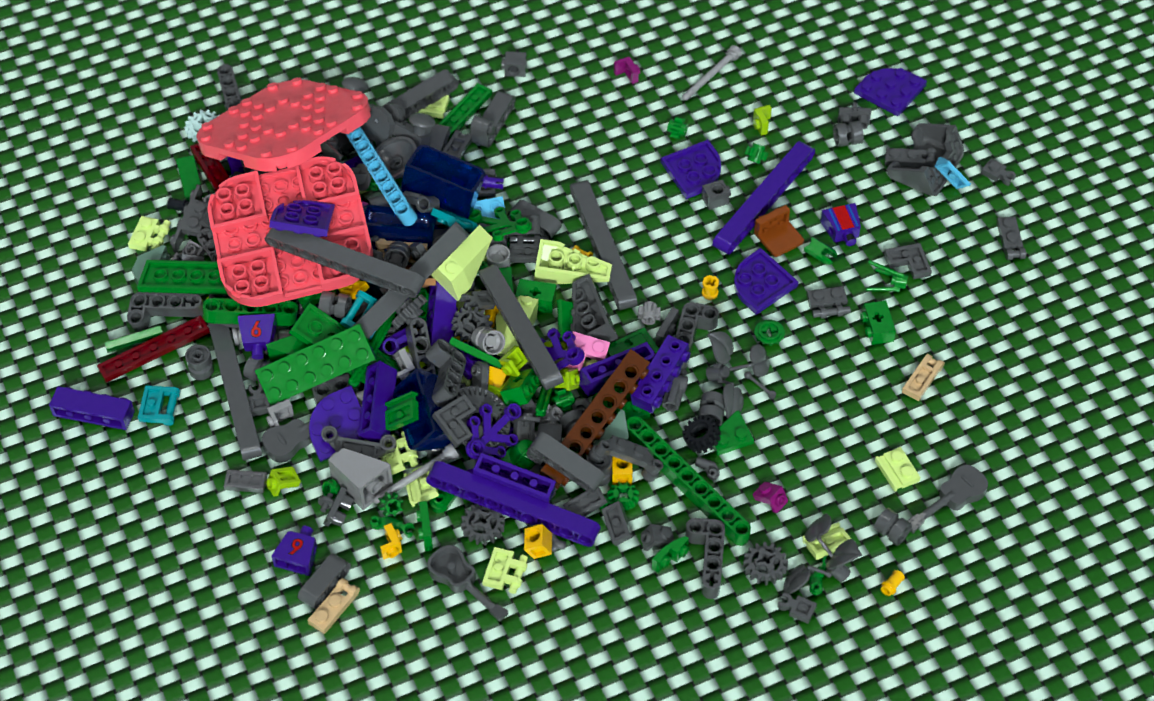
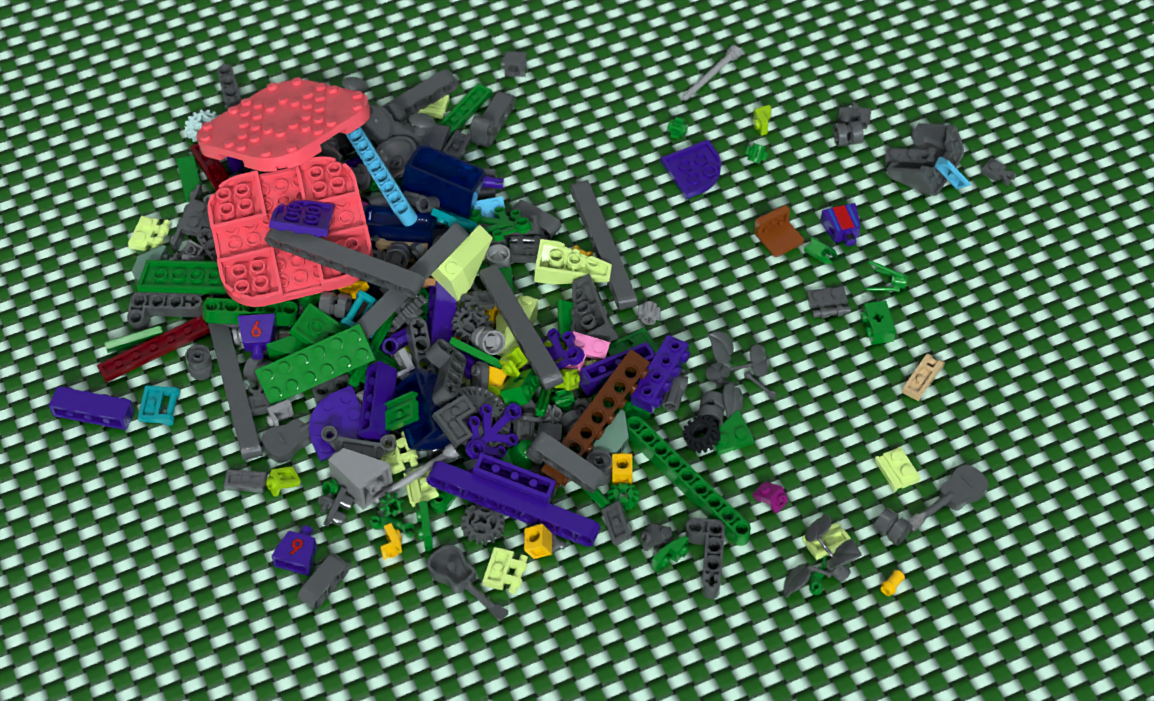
(176, 204): black pin -> none
(333, 606): tan plate -> none
(539, 290): green brick -> none
(586, 502): dark grey plate -> none
(628, 67): magenta bracket -> none
(628, 452): dark grey plate -> none
(668, 326): dark grey plate -> none
(693, 317): dark grey beam -> none
(710, 285): yellow bush -> none
(710, 467): dark grey arm -> none
(716, 194): dark grey brick -> none
(762, 281): dark purple plate -> none
(763, 197): dark purple beam -> none
(766, 562): dark grey gear -> none
(774, 327): green gear -> none
(799, 609): dark grey plate -> none
(890, 89): dark purple plate -> none
(909, 255): dark grey plate -> none
(1010, 238): dark grey plate -> none

